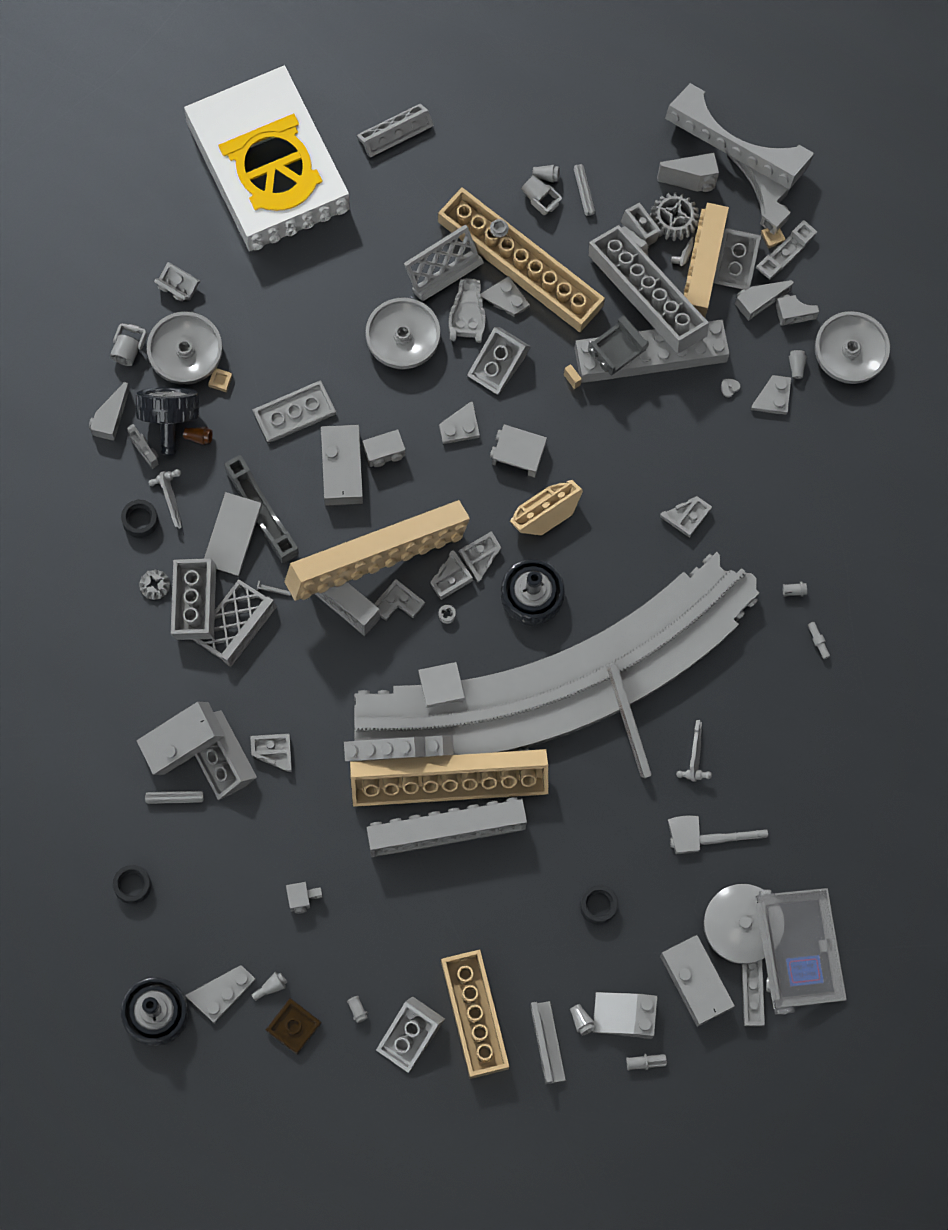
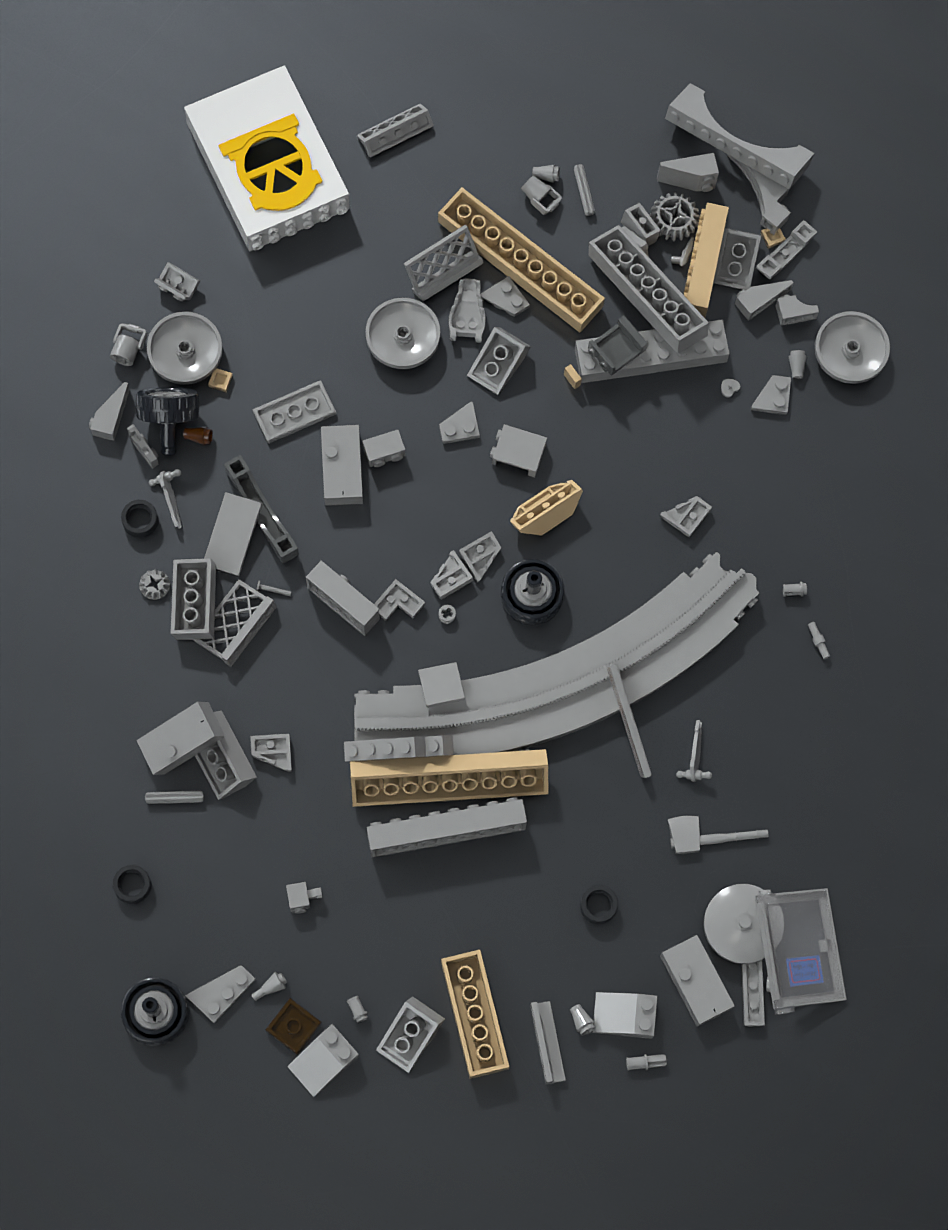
(323, 1060): none -> light grey slope
(376, 550): tan brick -> none
(499, 228): light grey plate -> none

